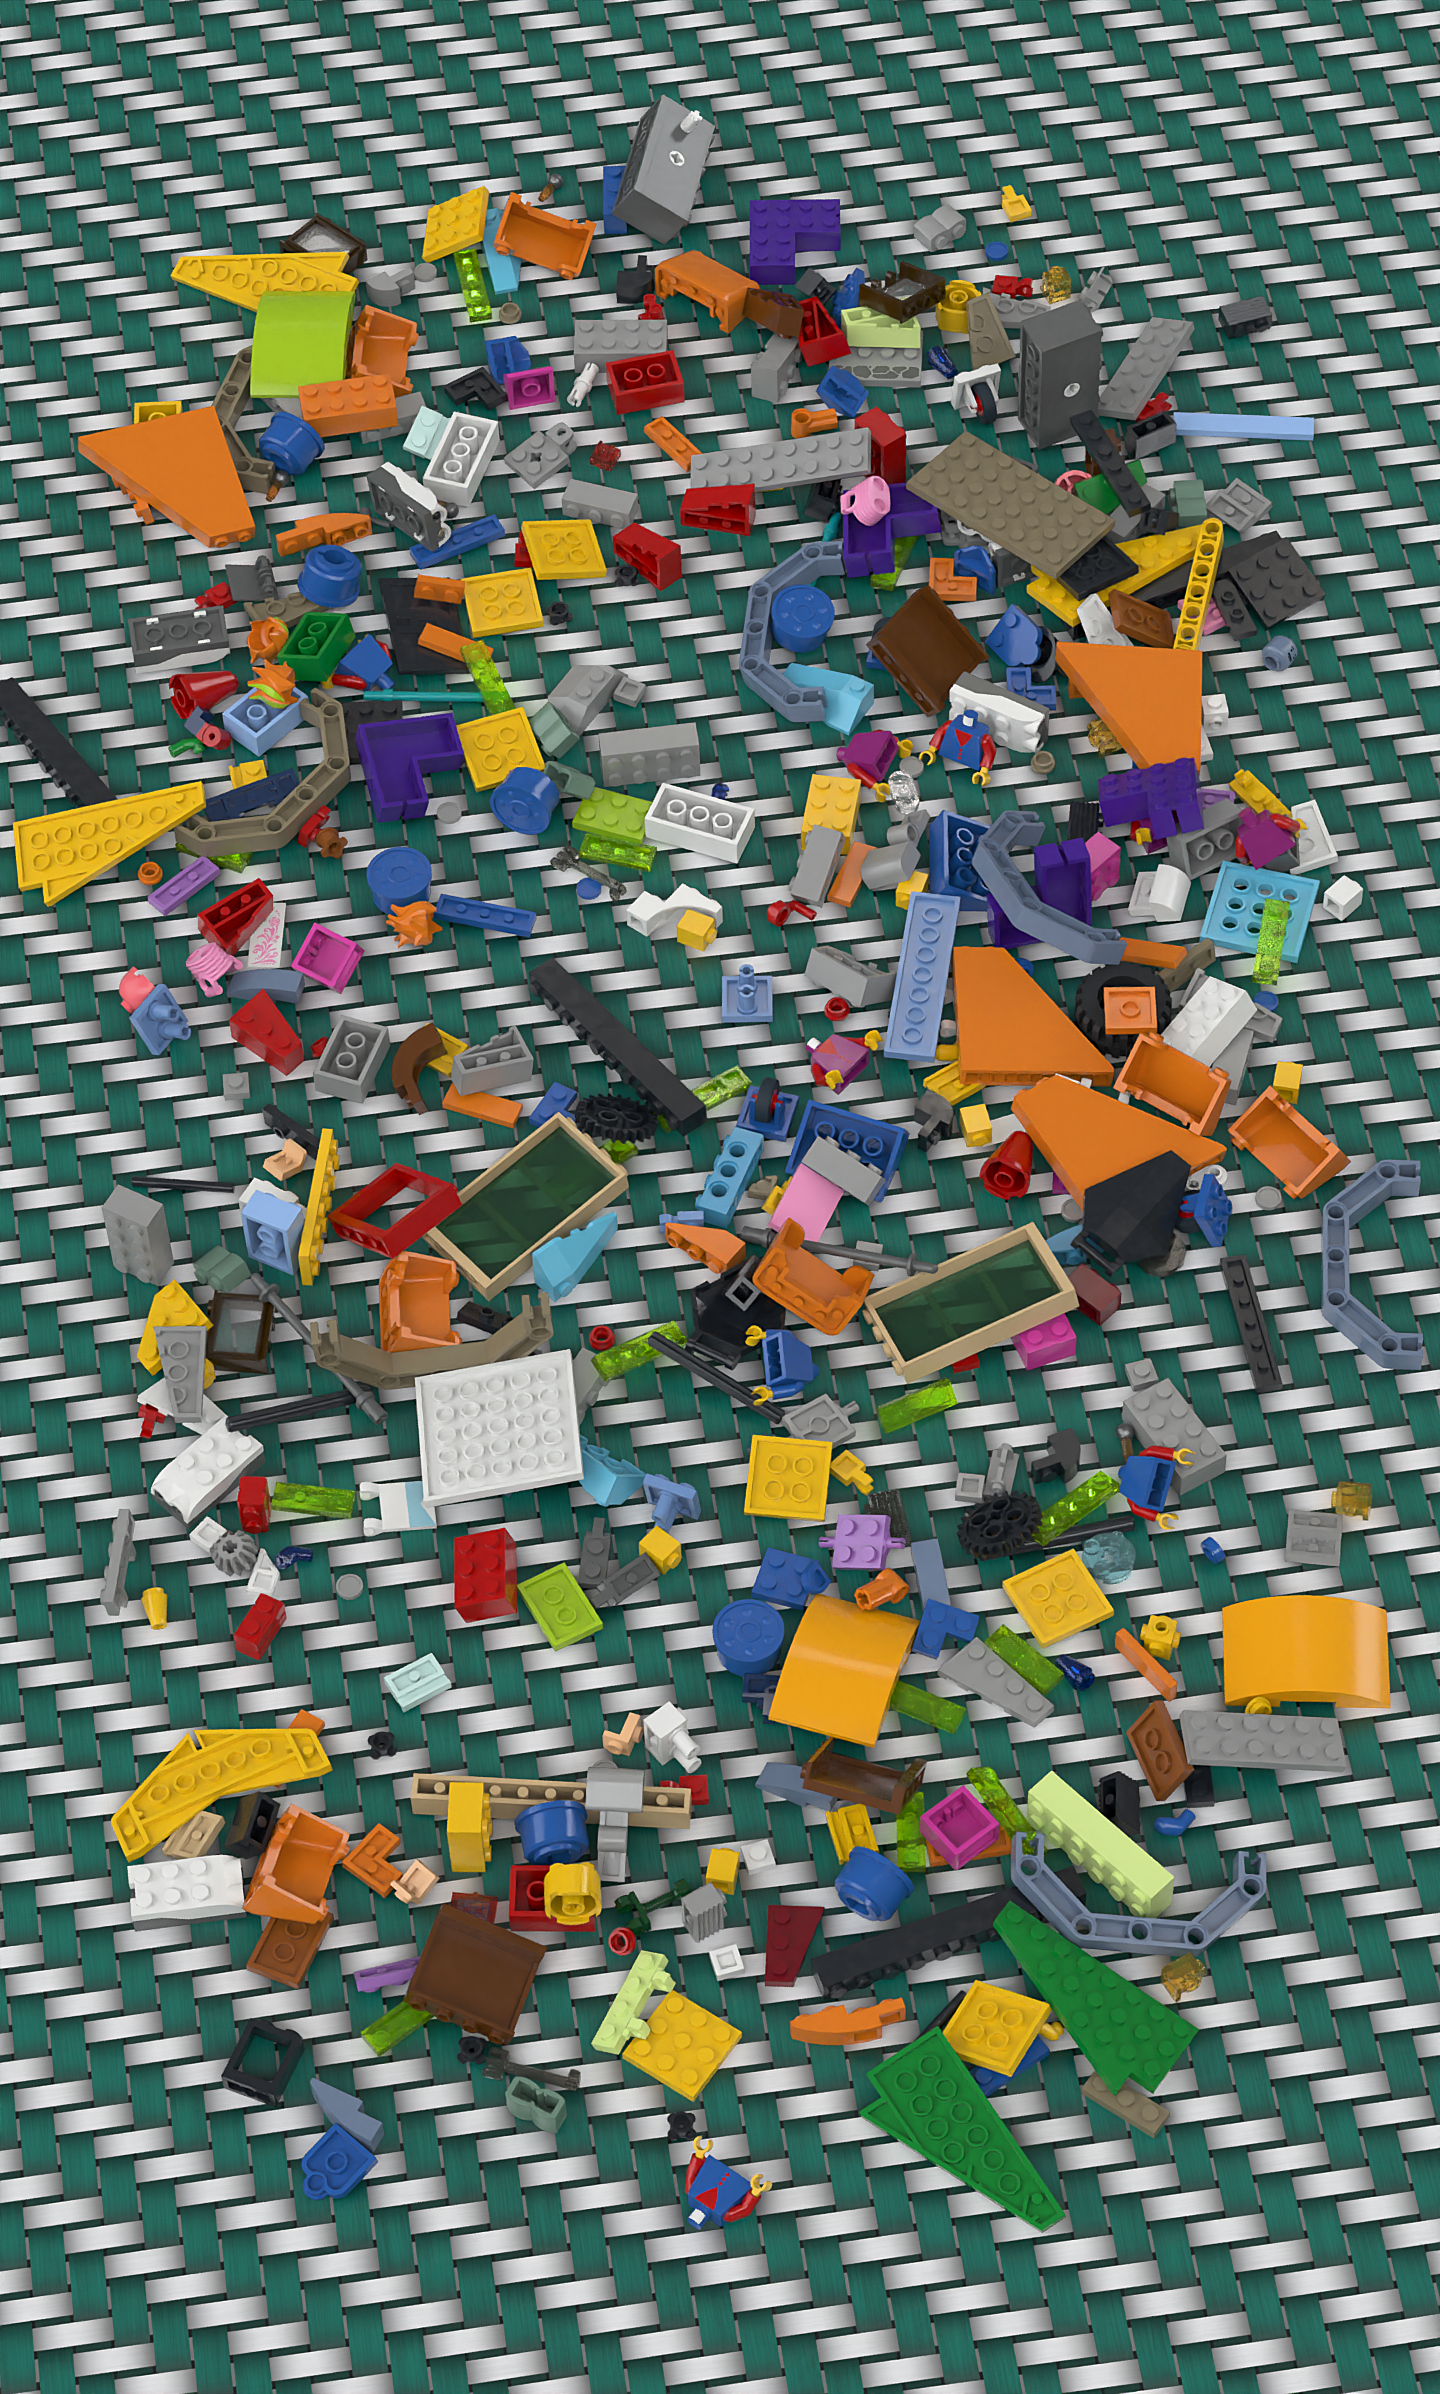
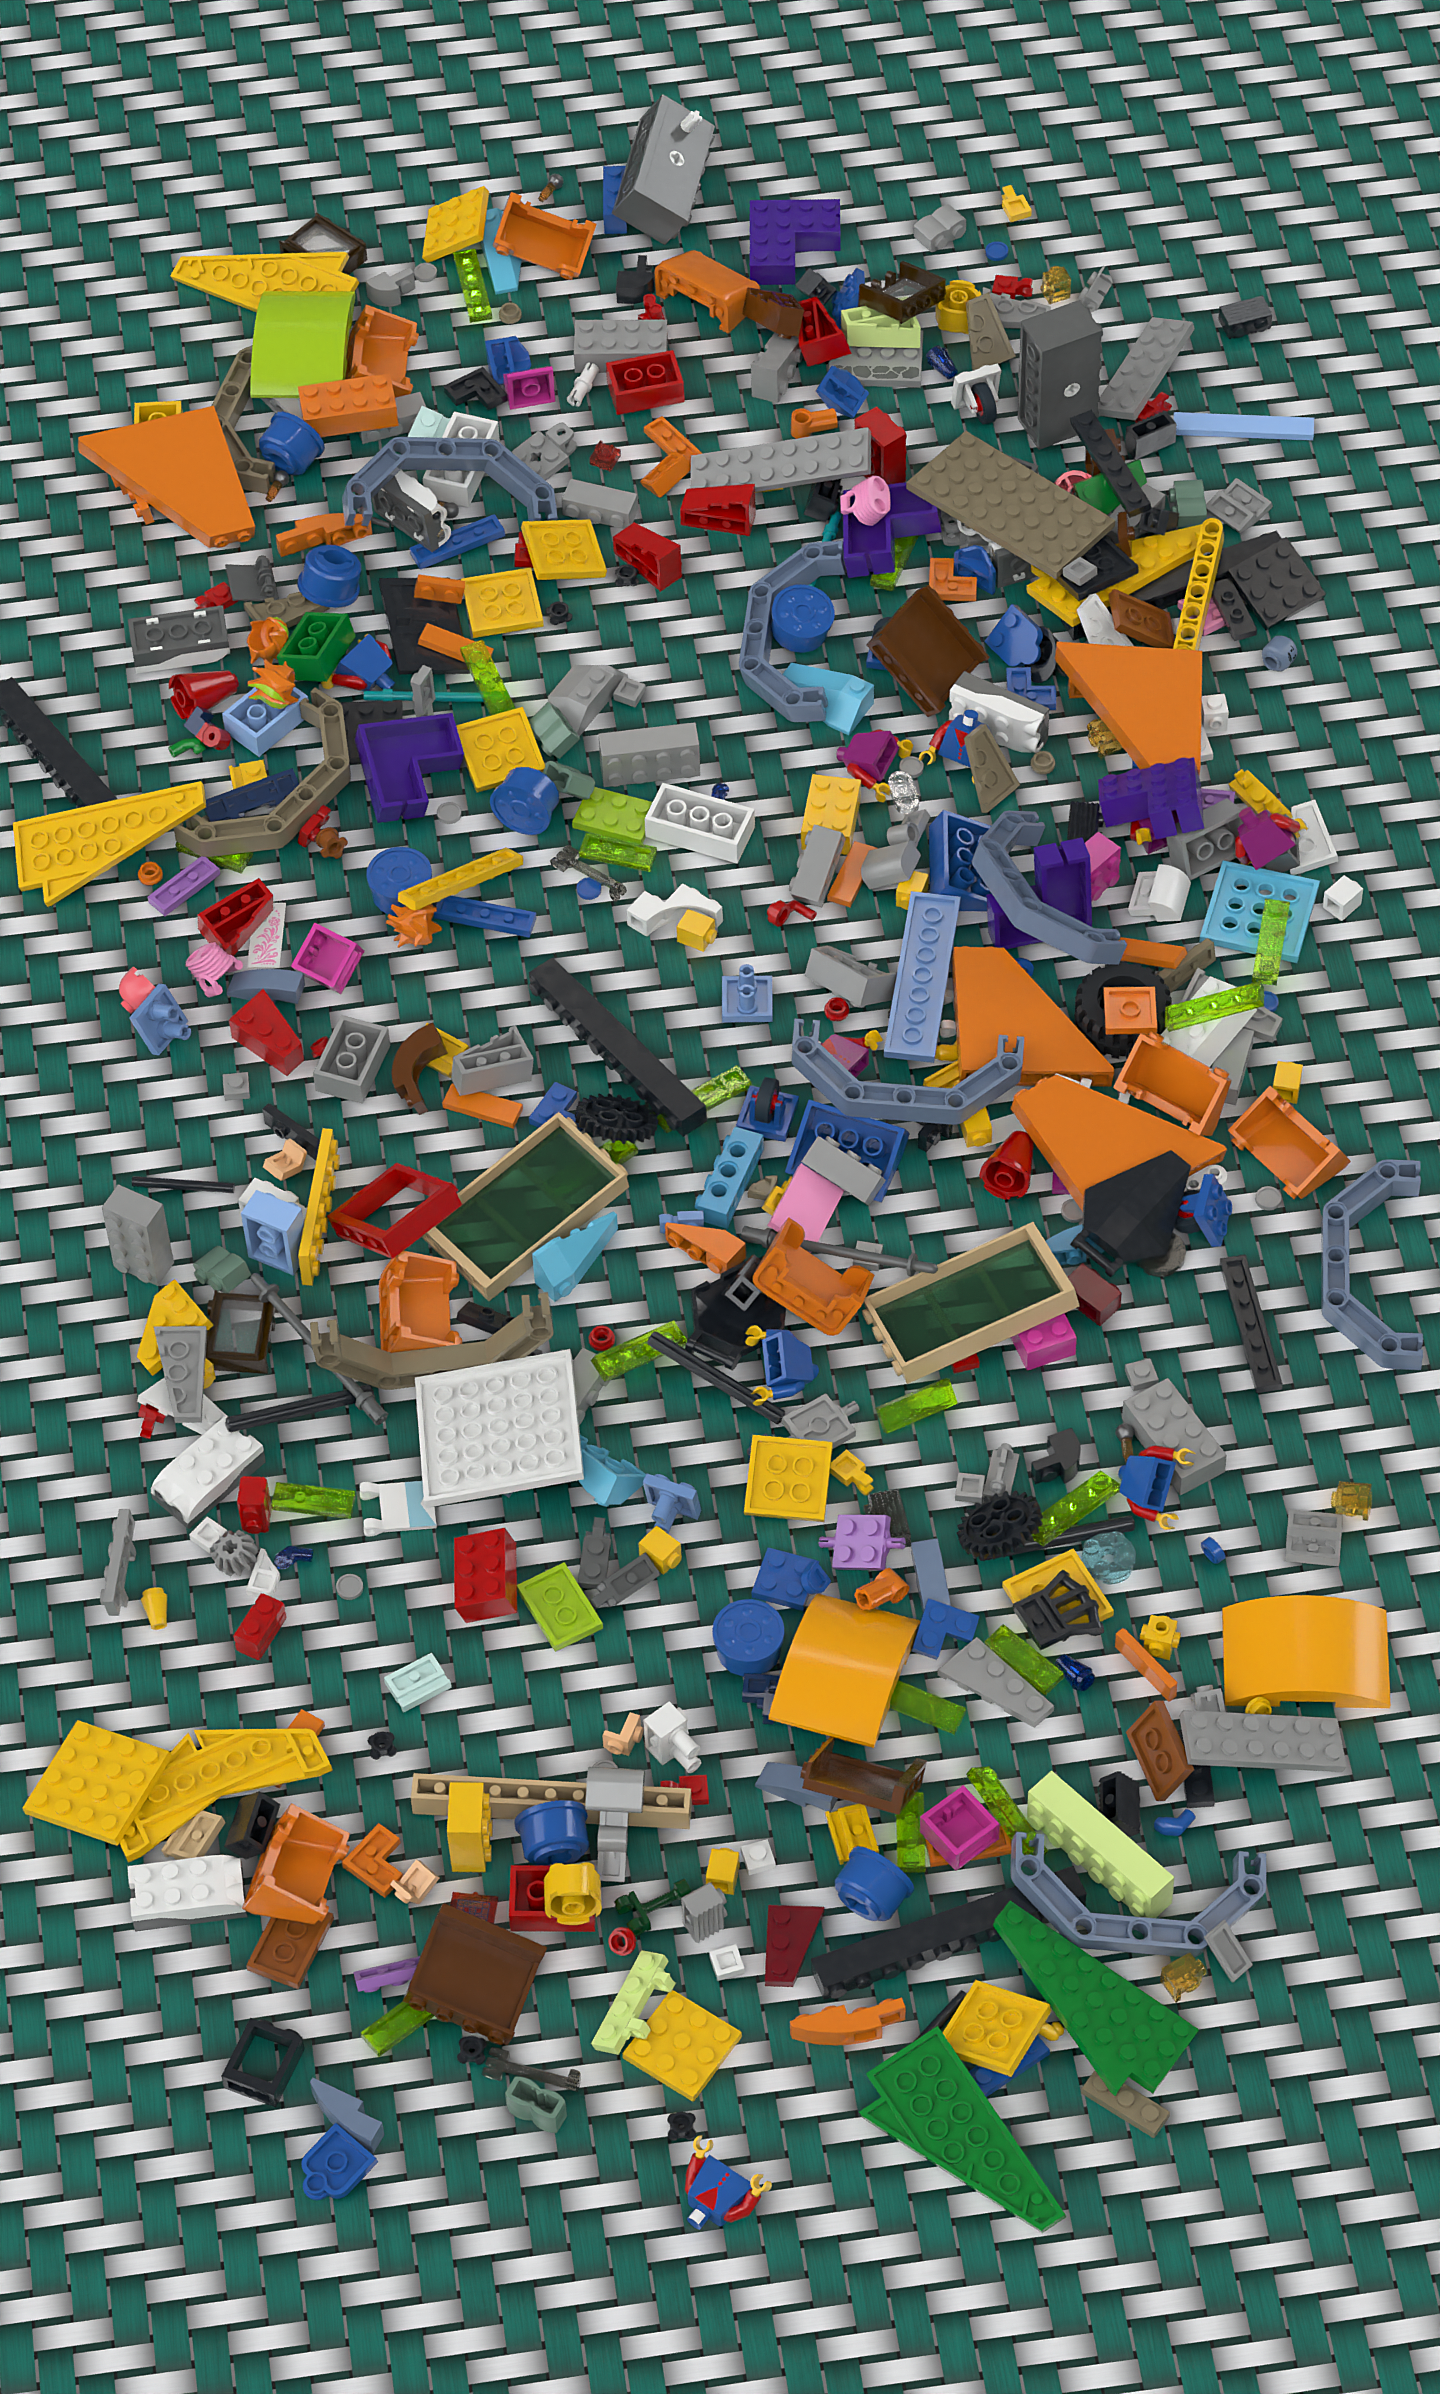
(97, 1782): none -> yellow plate
(423, 691): none -> light grey hinge
(460, 879): none -> yellow plate
(462, 455): none -> sand blue piece
(666, 474): none -> orange slope
(886, 1099): none -> sand blue piece
(989, 767): none -> dark tan wing
(1045, 1622): none -> black plate
(1079, 571): none -> light grey plate
(1125, 533): none -> reddish brown plate
(1208, 1699): none -> light grey bracket
(1214, 1006): none -> clear neon green plate
(1228, 1951): none -> light grey tile

